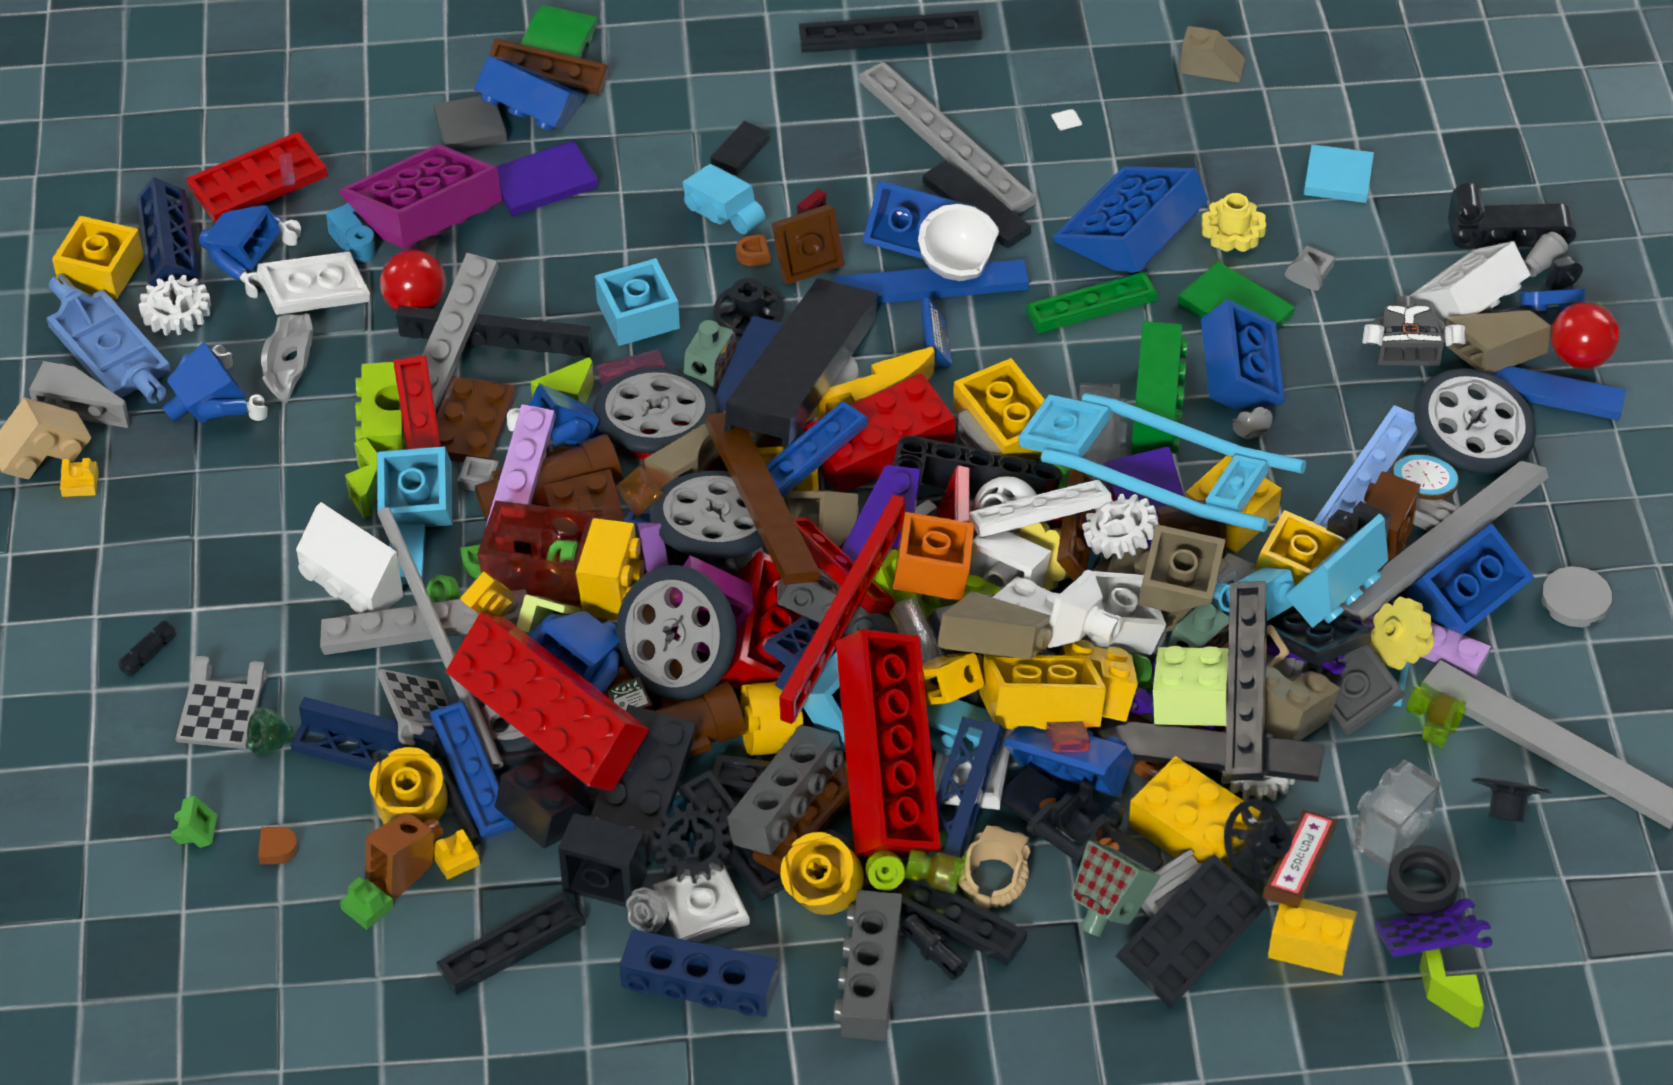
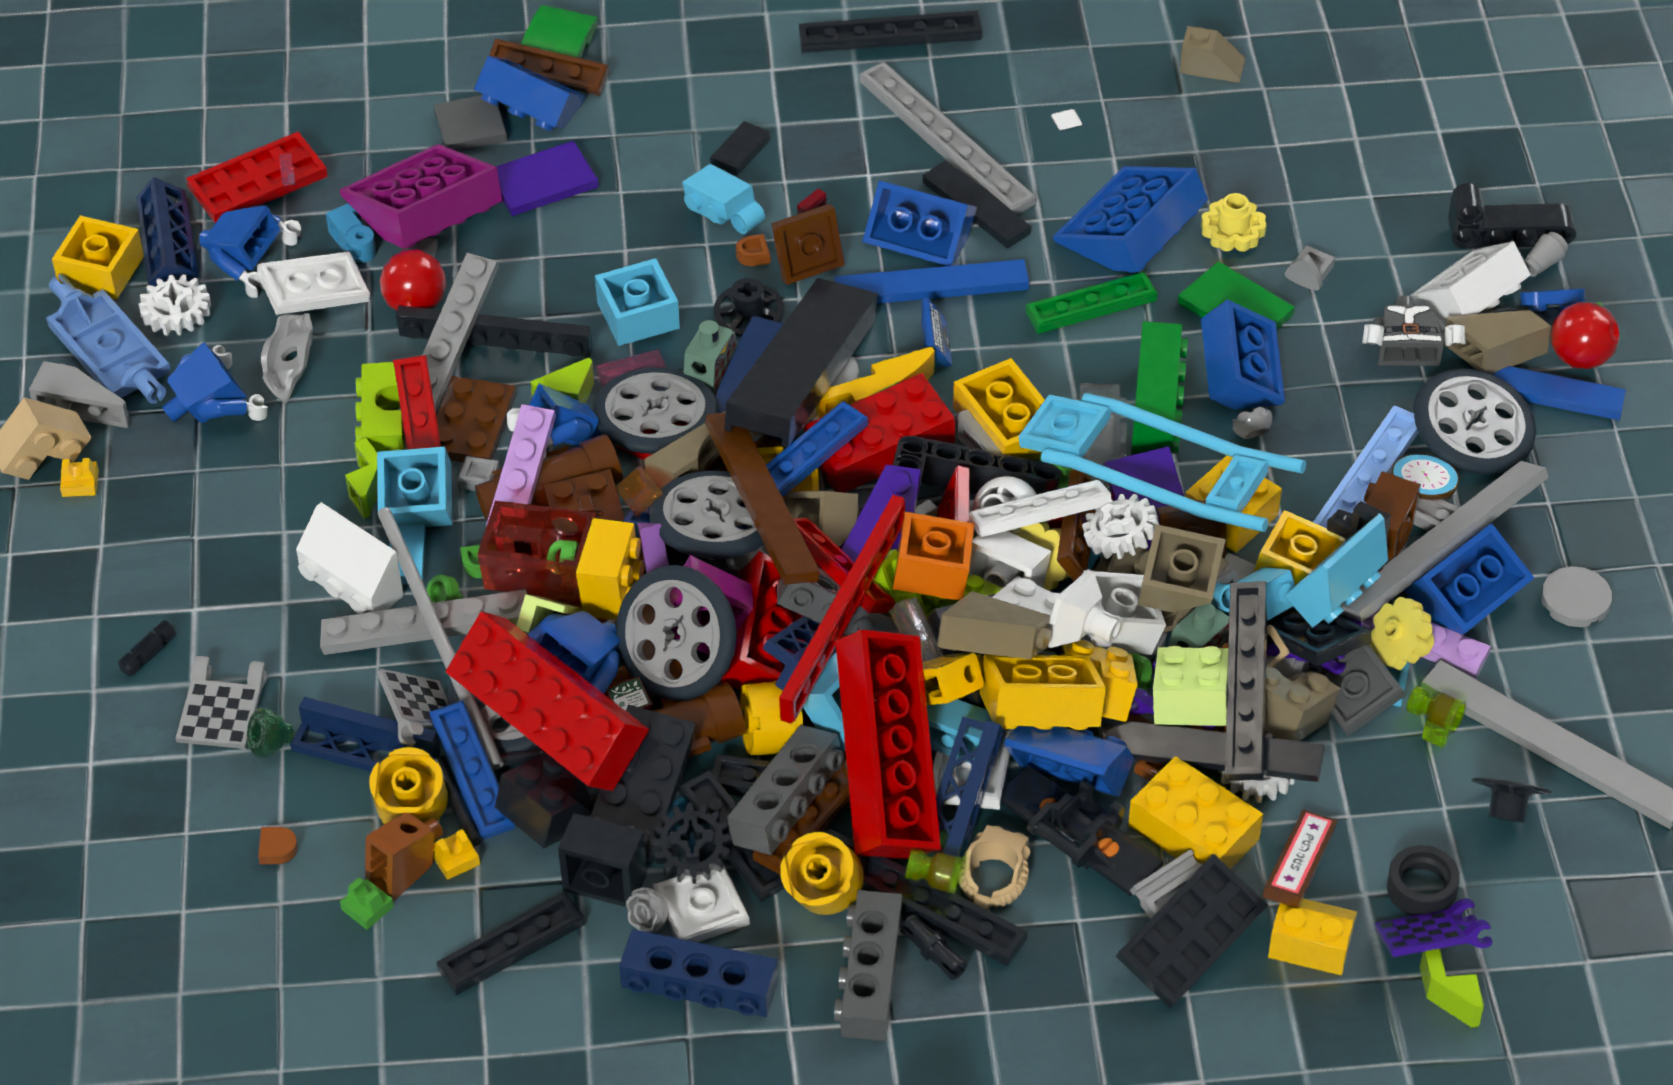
(195, 823): bright green tile -> none
(488, 596): yellow plate -> none
(885, 870): lime tile -> none
(957, 241): white cylinder -> none
(1068, 736): clear pink tile -> none
(1110, 887): sand green torso -> none
(1262, 838): black wheel -> none
(1338, 173): medium azure tile -> none
(1395, 813): clear brick -> none
(1564, 272): black tile -> none

